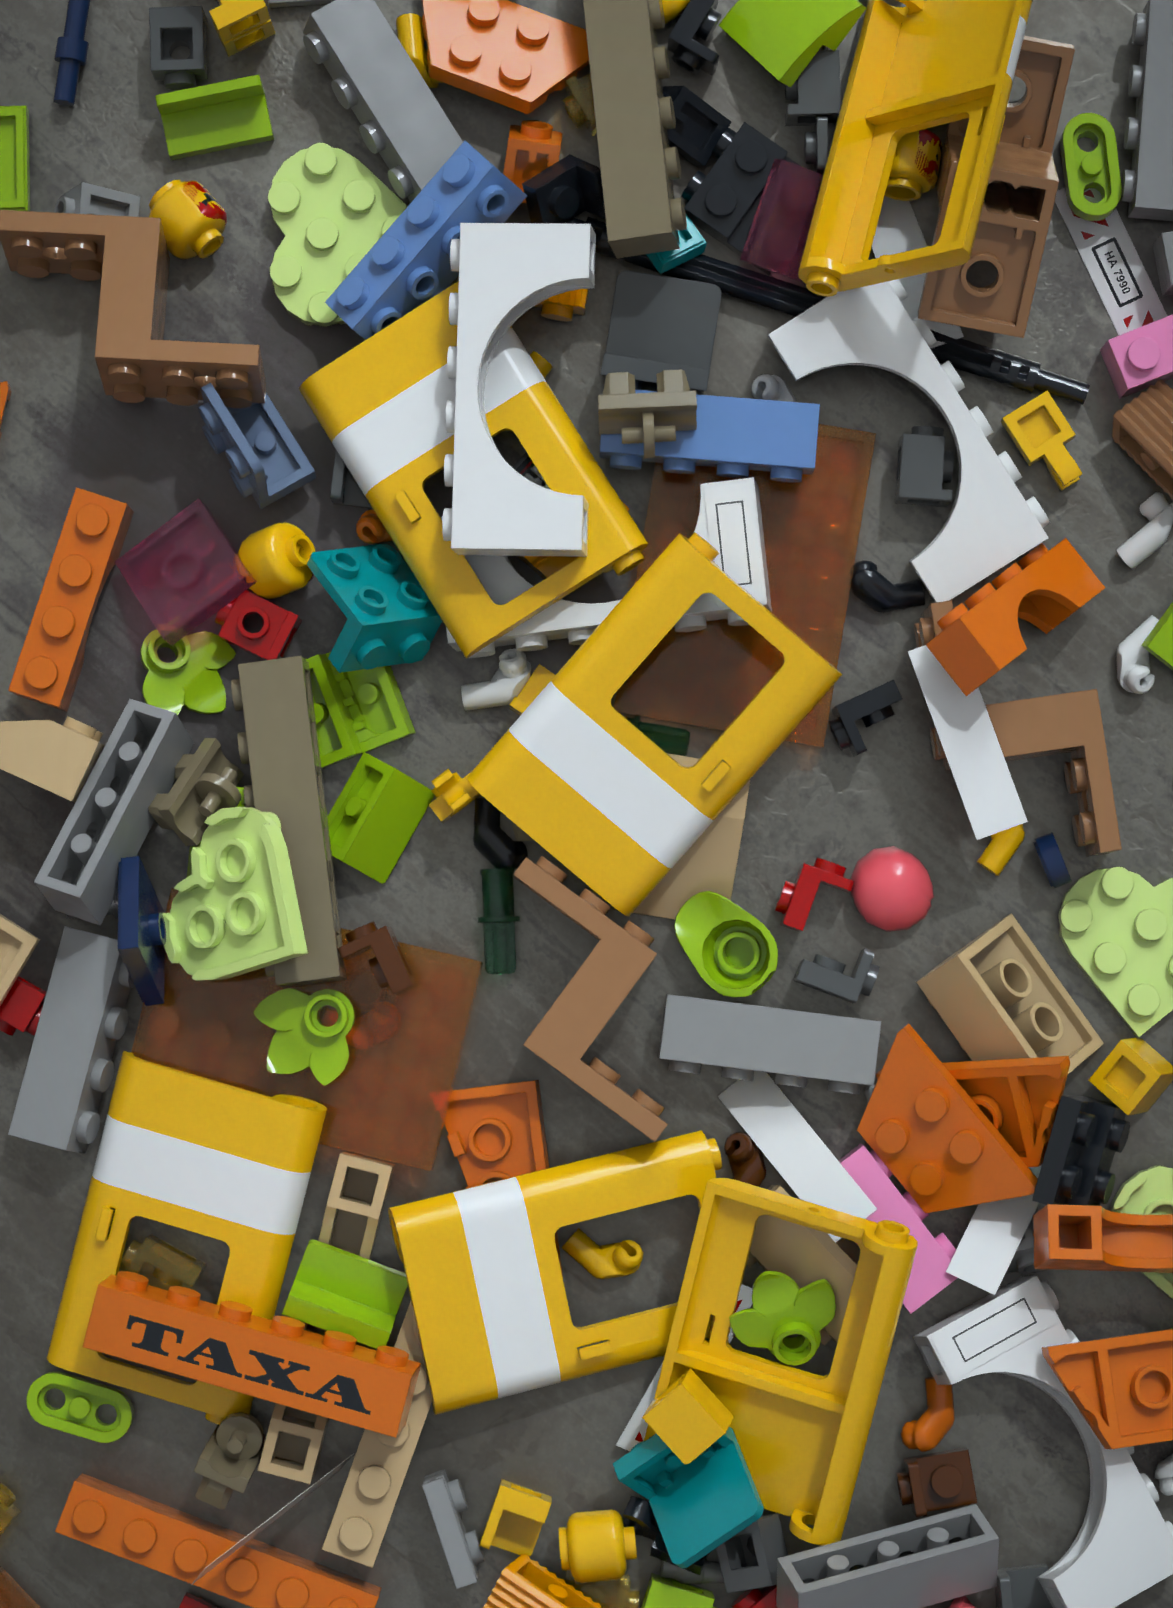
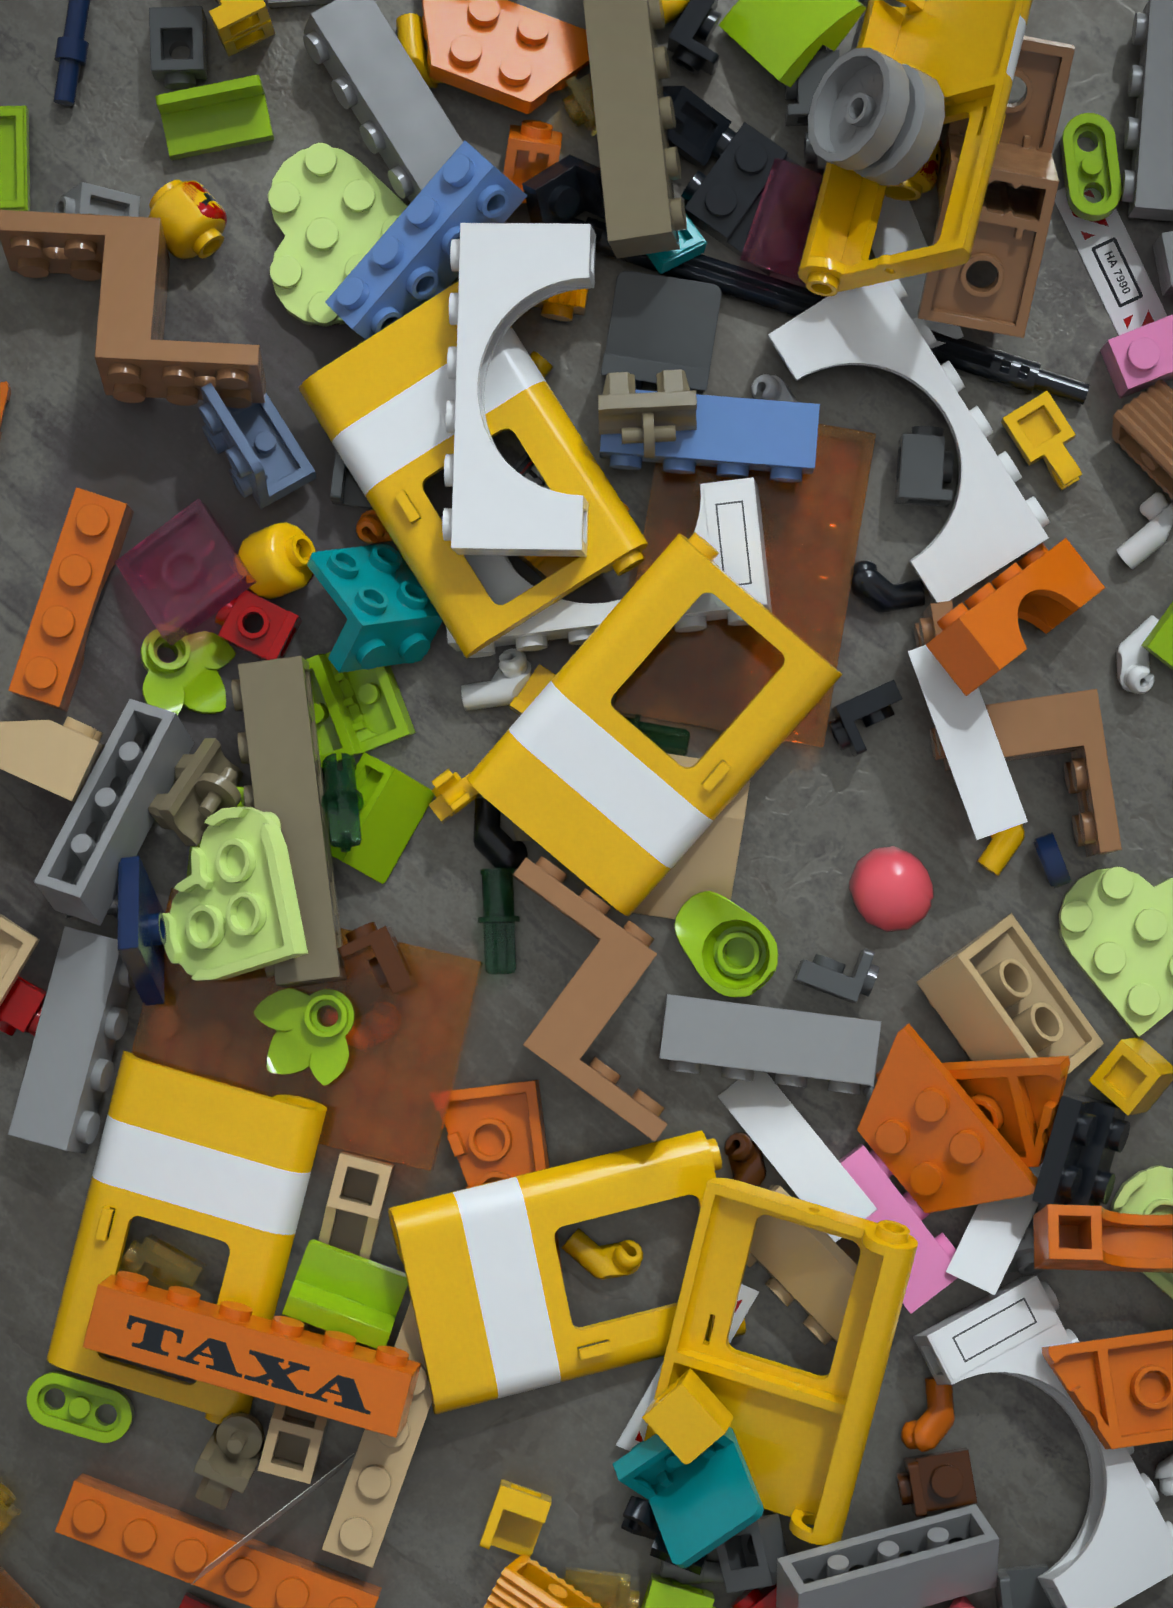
(342, 802): none -> clear green axle
(460, 1548): light grey plate -> none
(596, 1546): yellow head -> none
(783, 1311): lime plate -> none
(797, 898): red bracket -> none
(876, 116): none -> light grey wheel

